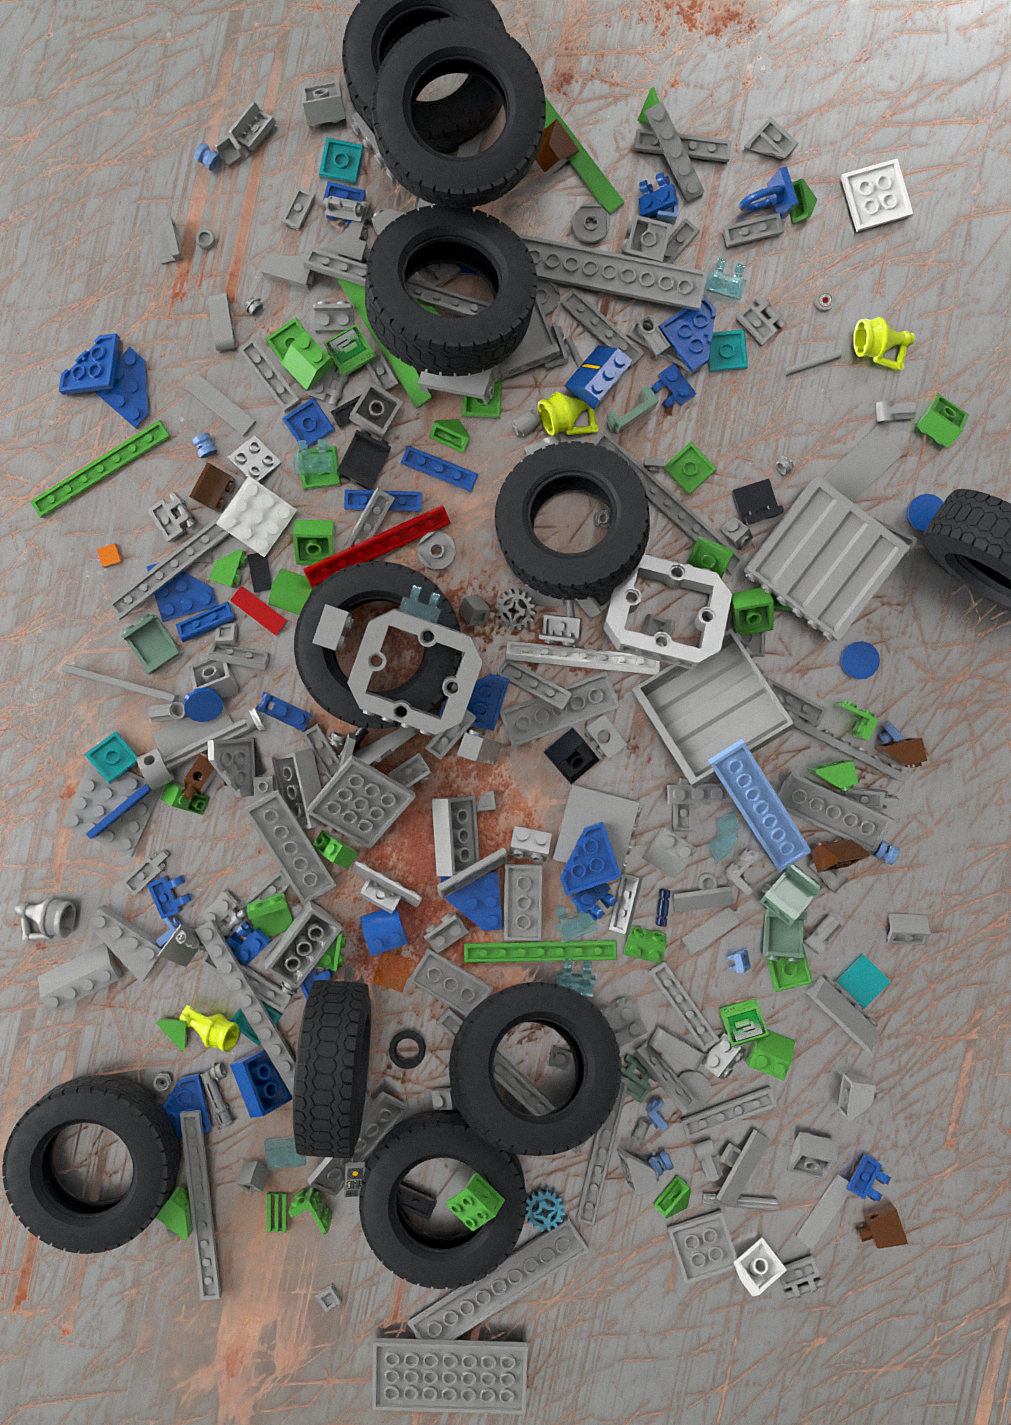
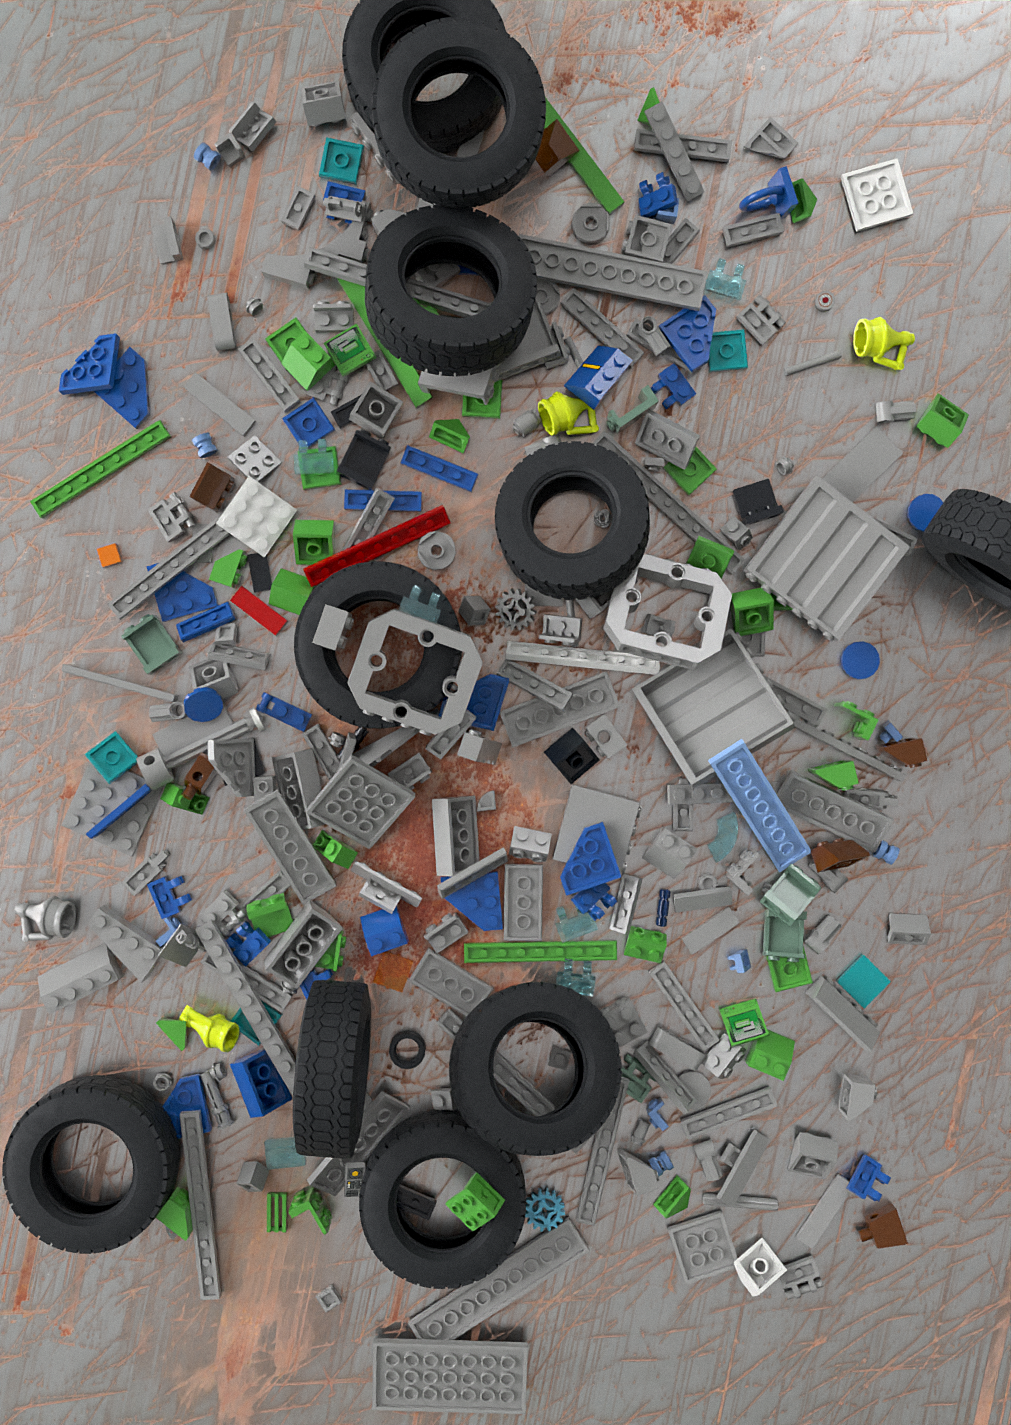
(667, 439): none -> light grey plate

